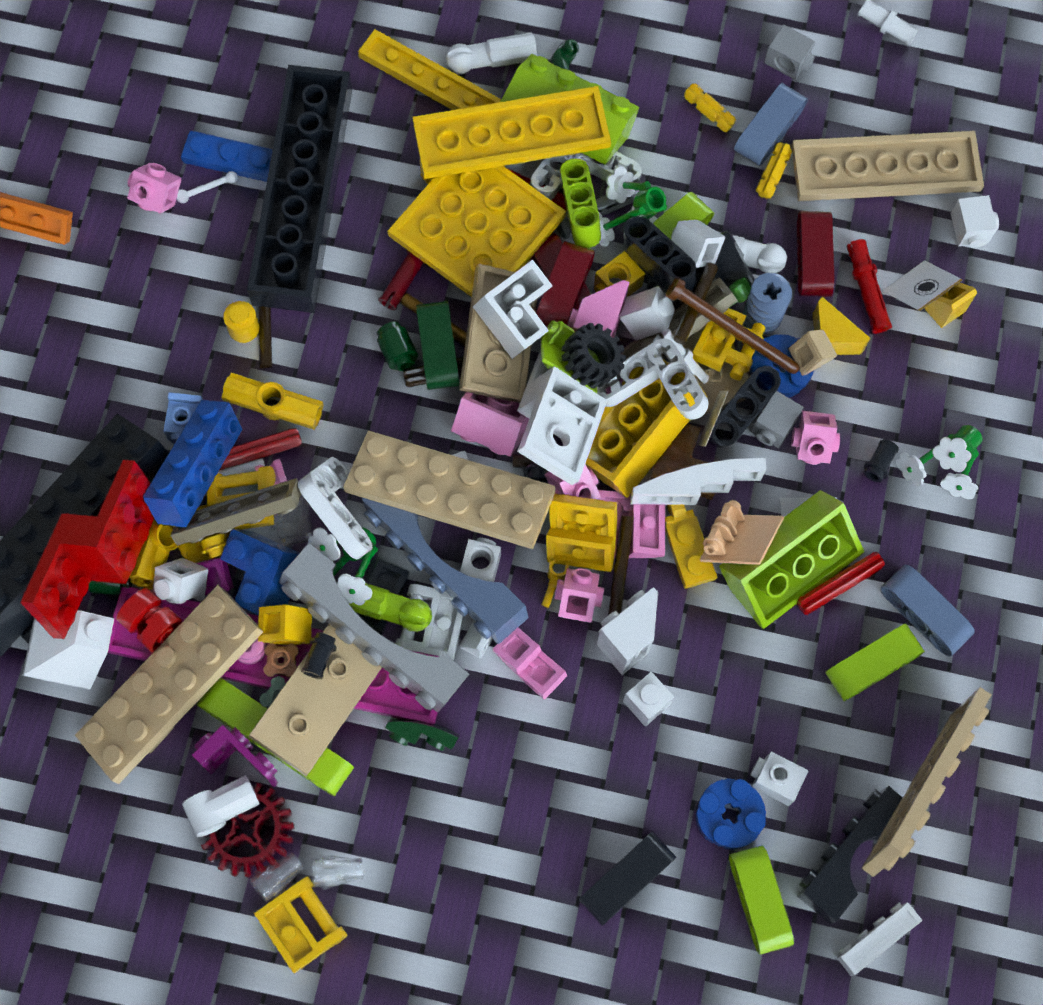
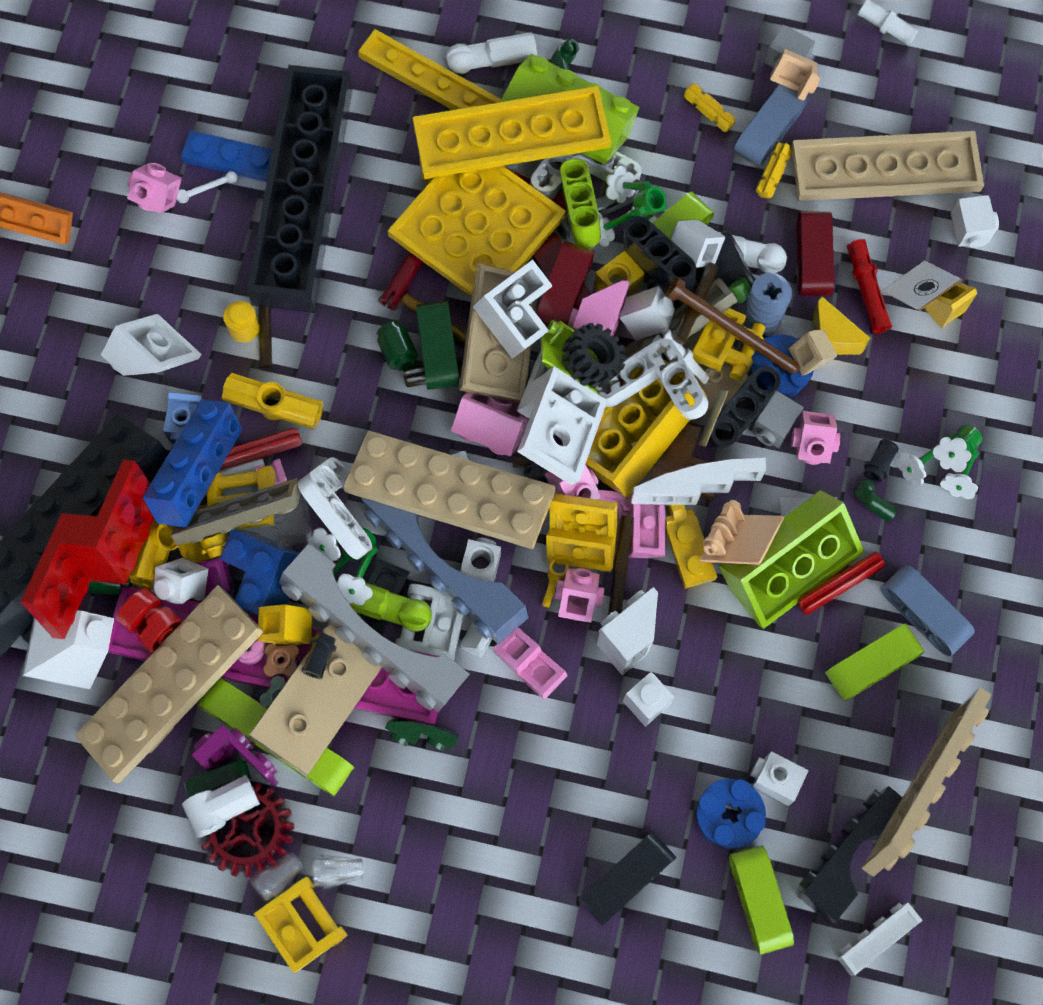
(147, 347): none -> white slope
(216, 778): none -> dark green beam
(796, 73): none -> light nougat bracket
(873, 502): none -> dark green arm

